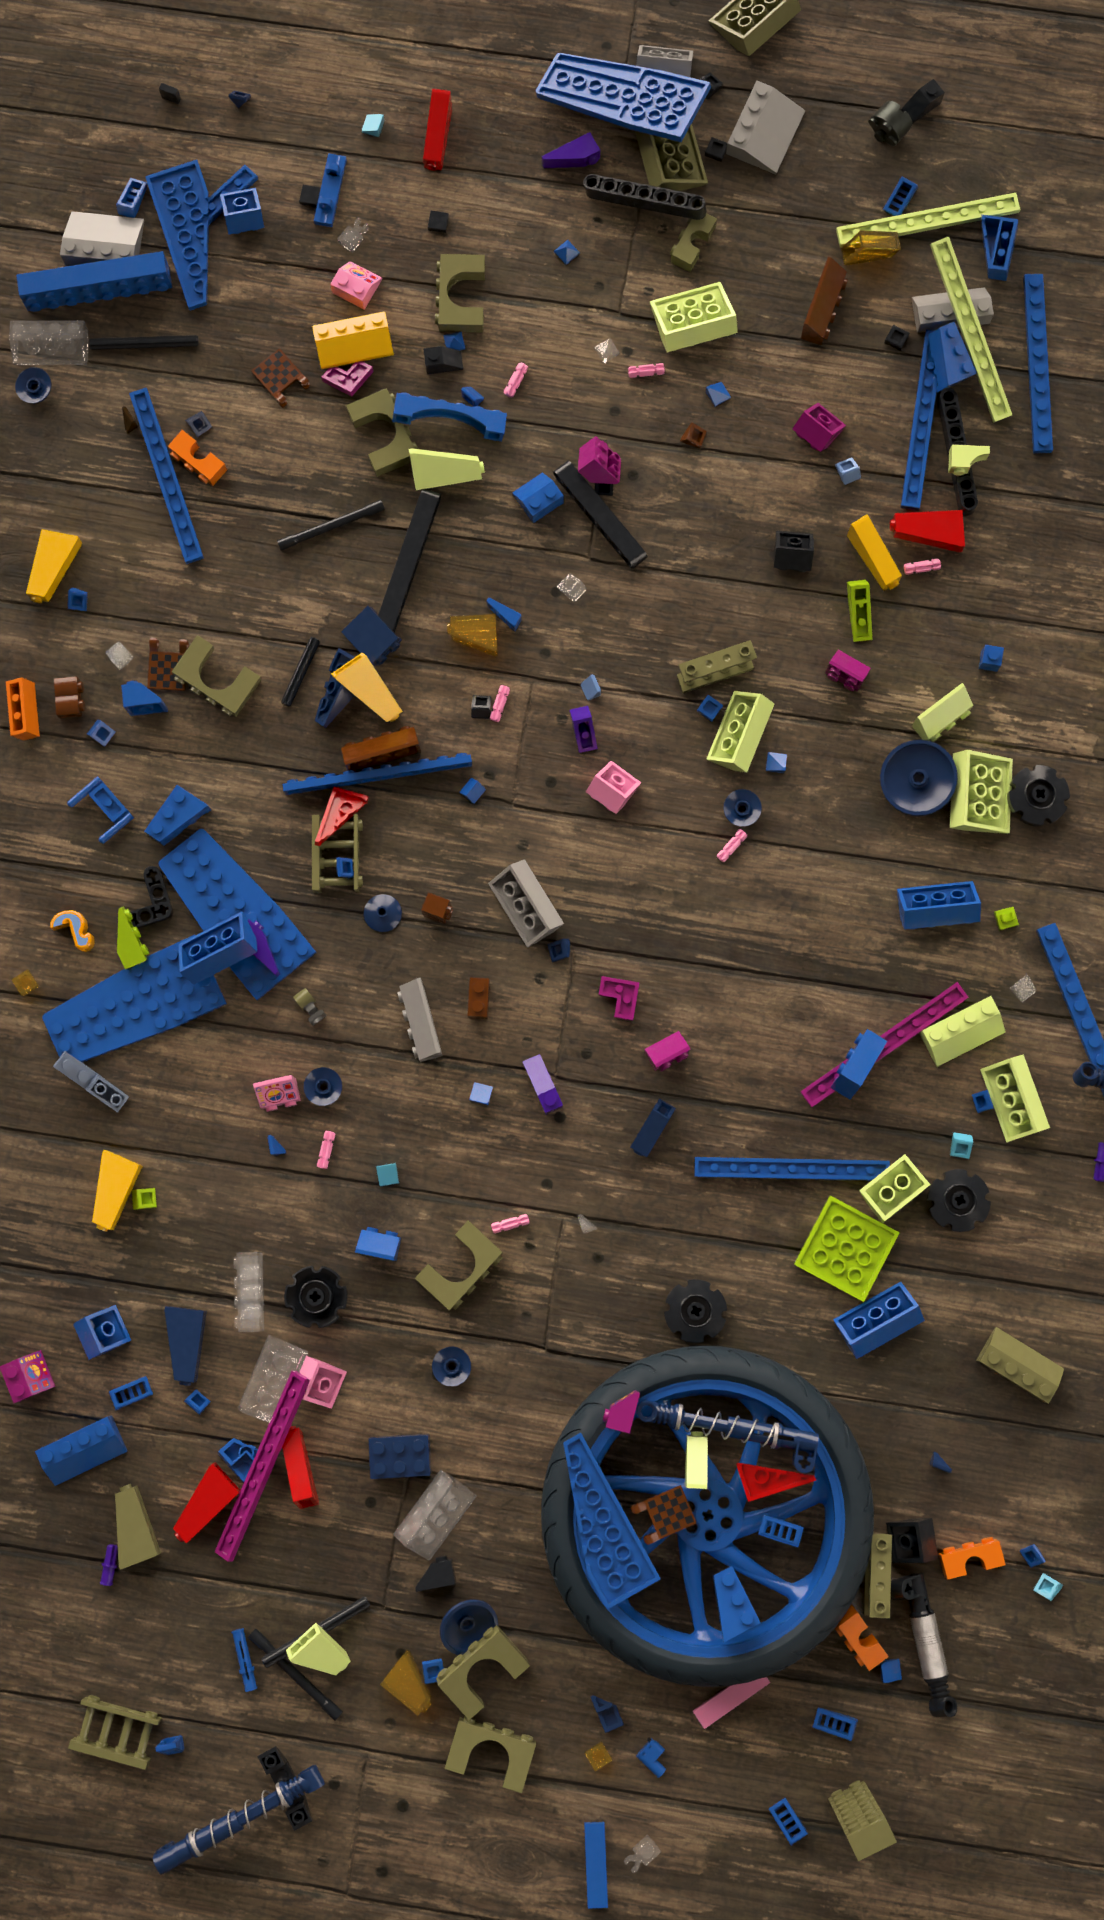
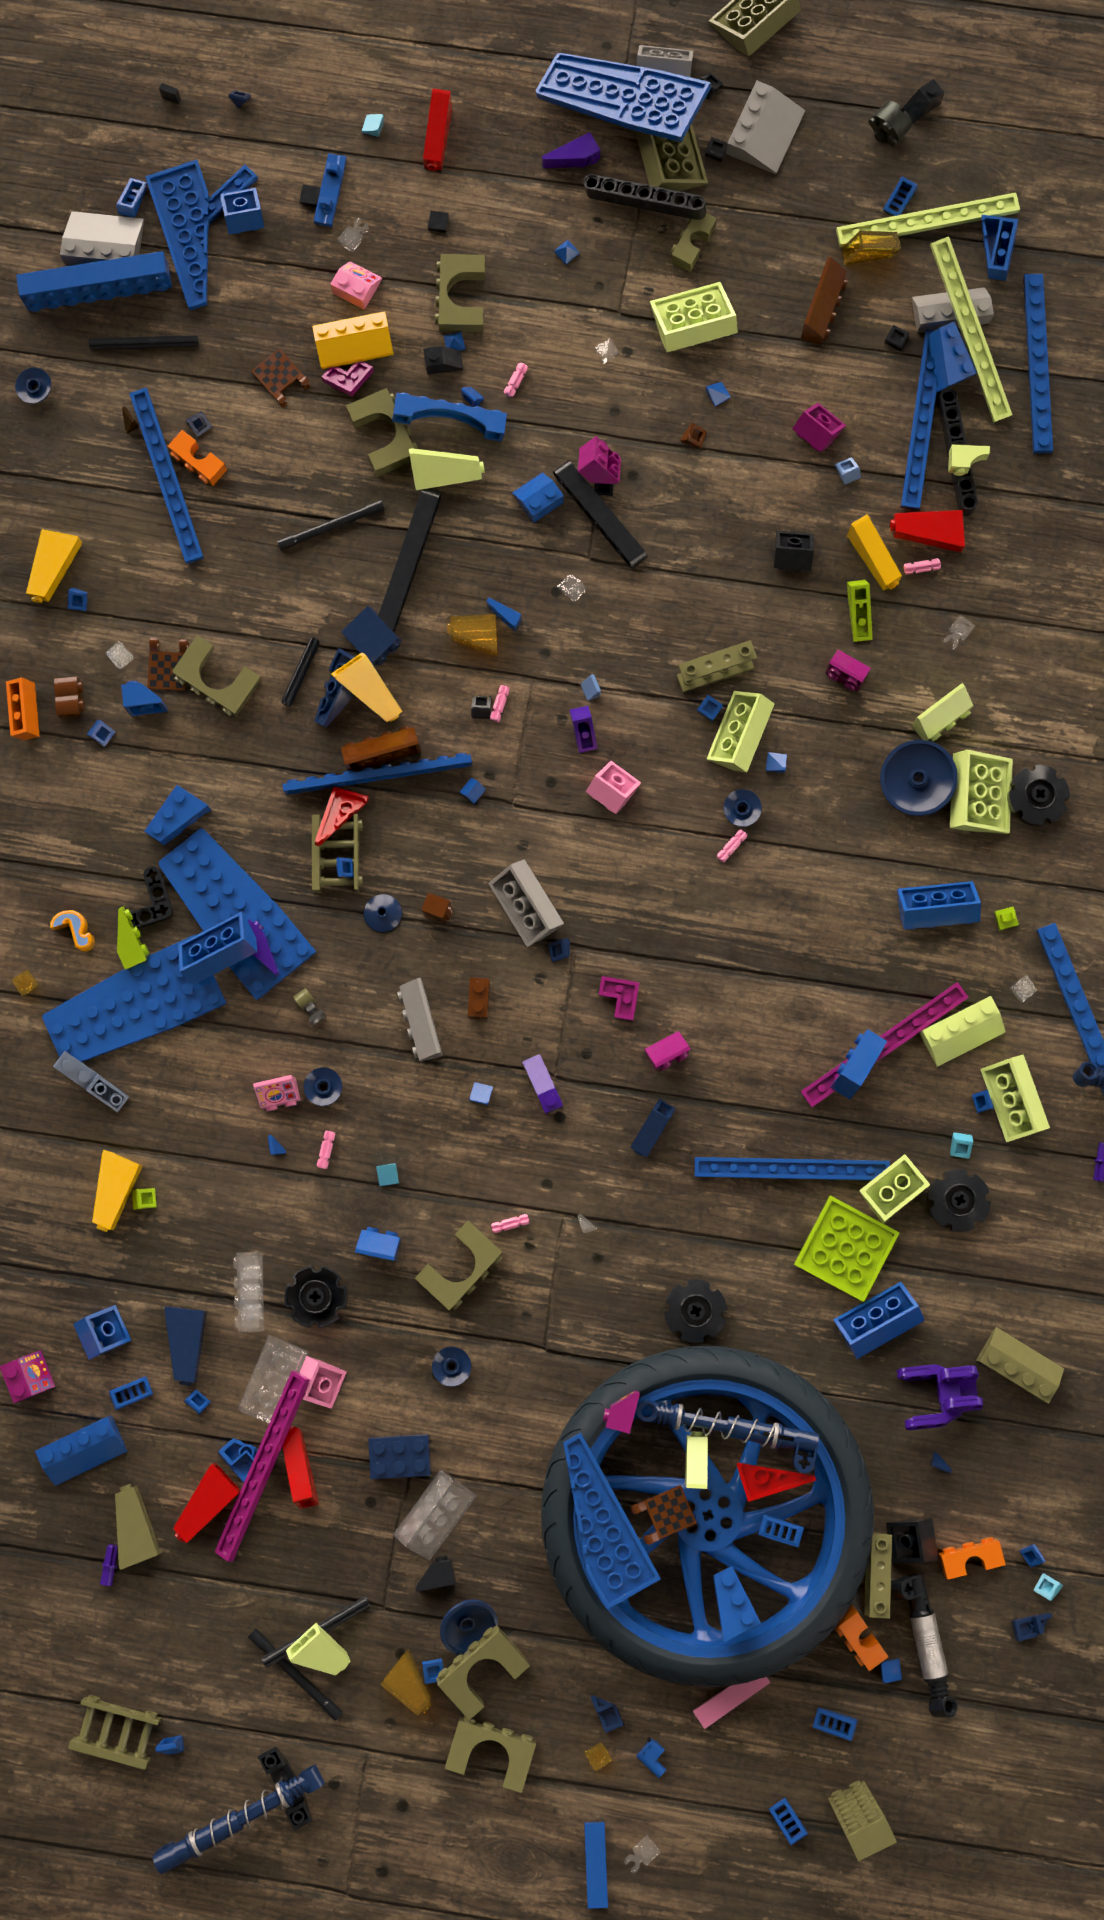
(48, 342): clear slope -> none
(108, 803): blue plate -> none
(249, 1684): blue pin -> none
(646, 370): bright pink axle -> none
(954, 1389): none -> dark purple piece
(960, 630): none -> clear plate
(991, 658): blue brick -> none
(1030, 1626): none -> dark blue slope

